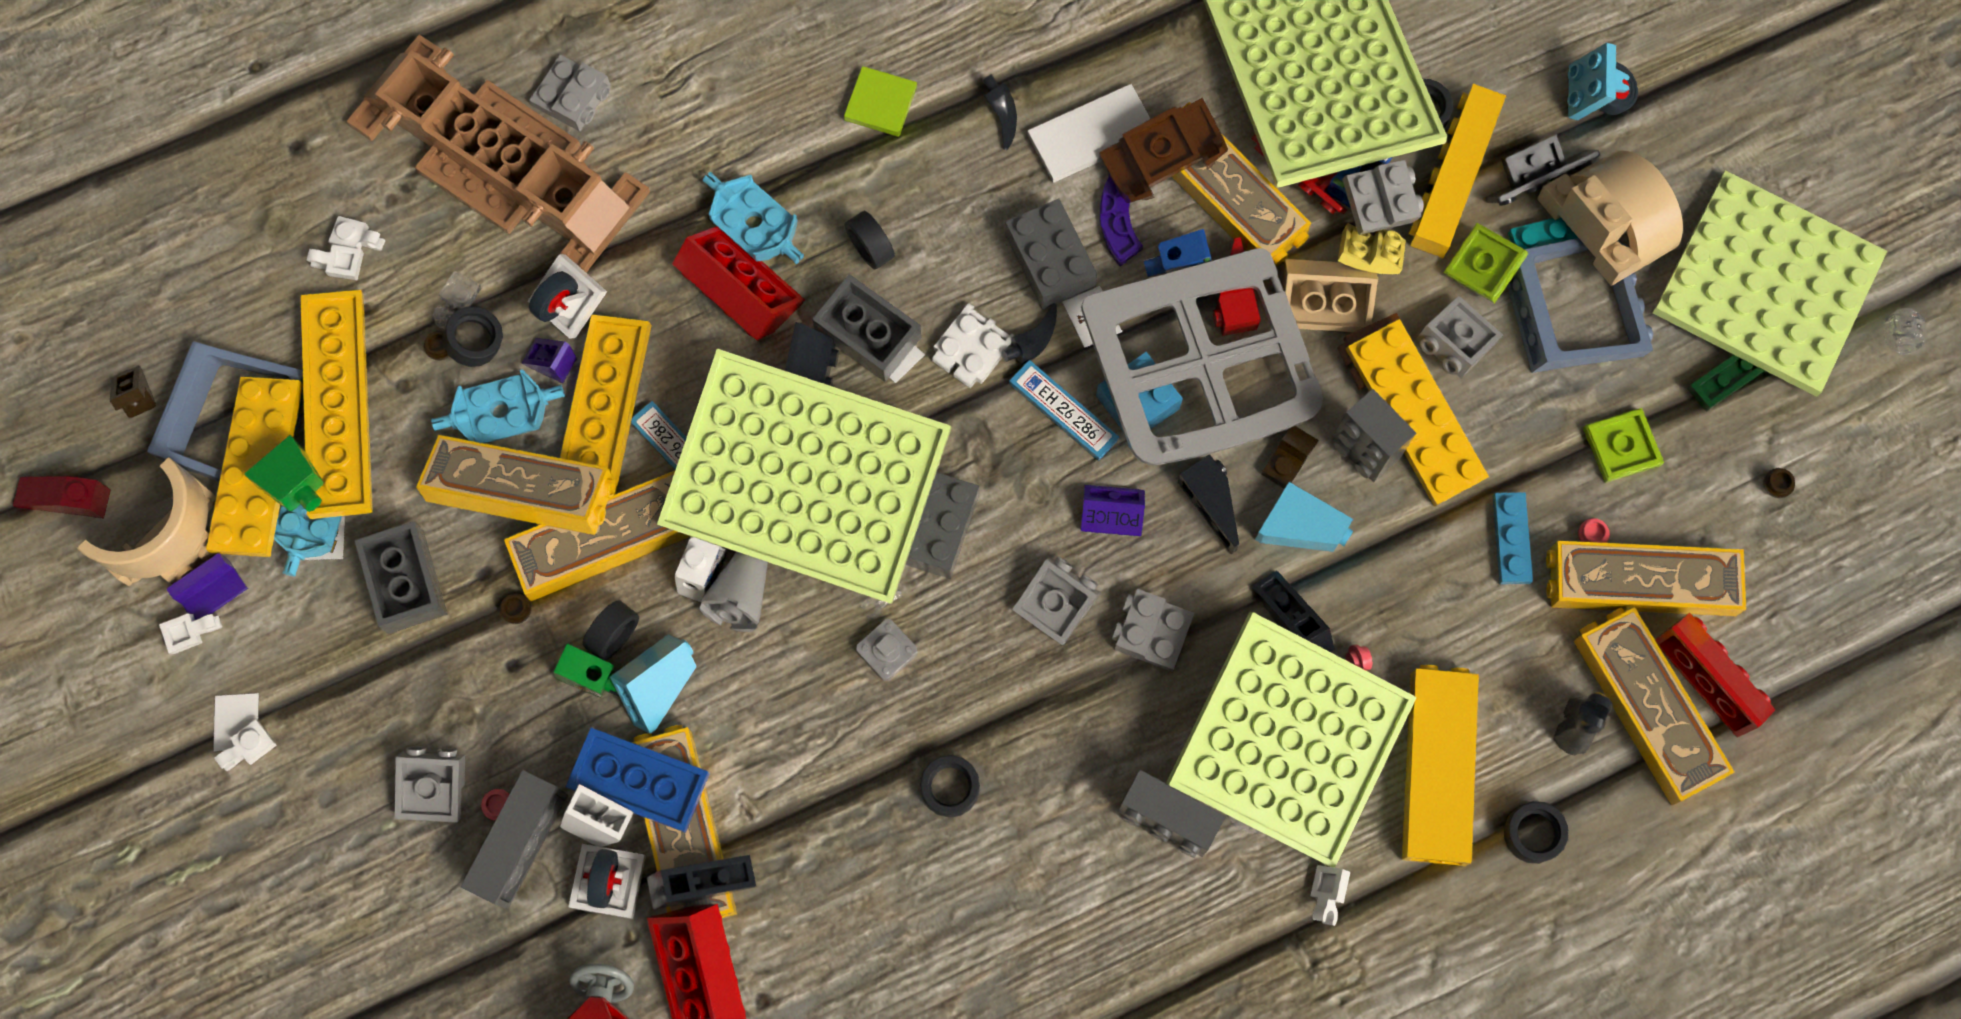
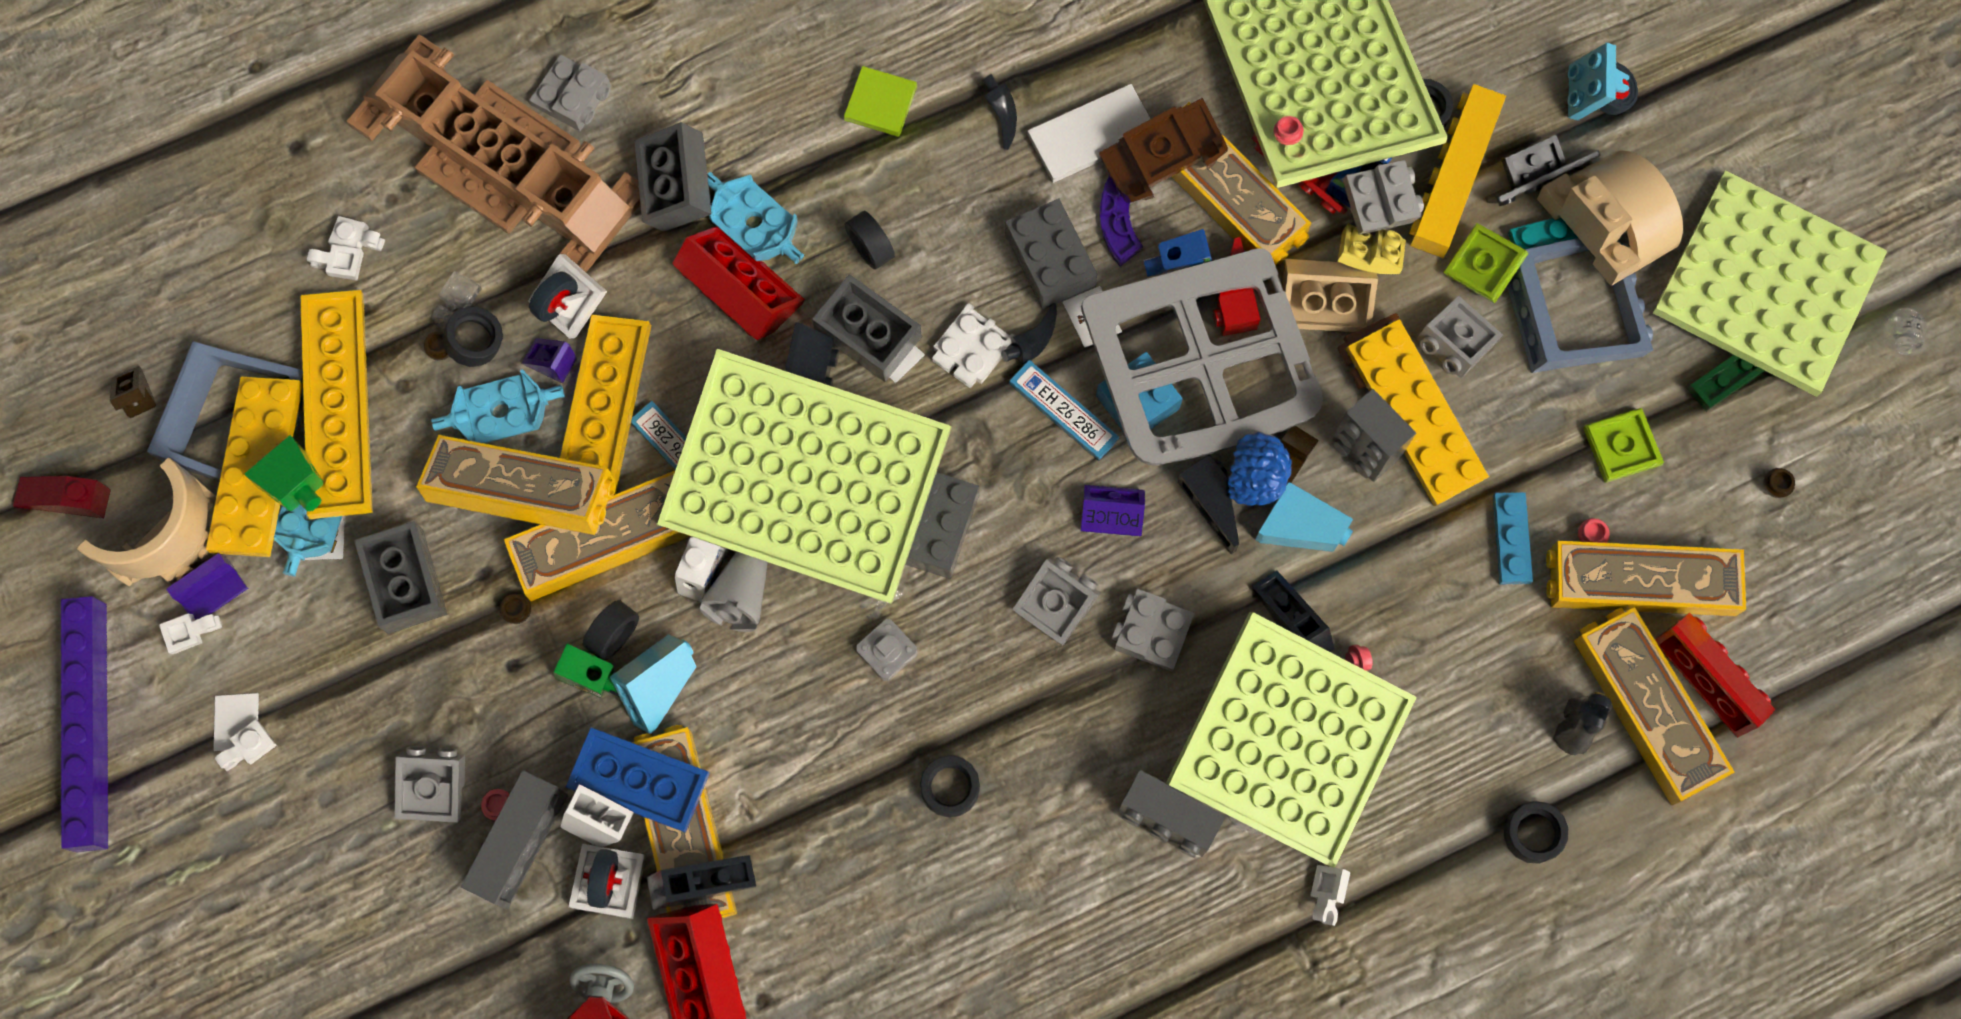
(84, 725): none -> dark purple brick
(672, 177): none -> dark grey brick
(1259, 470): none -> blue hair
(1288, 130): none -> coral plate
(1440, 766): yellow brick -> none

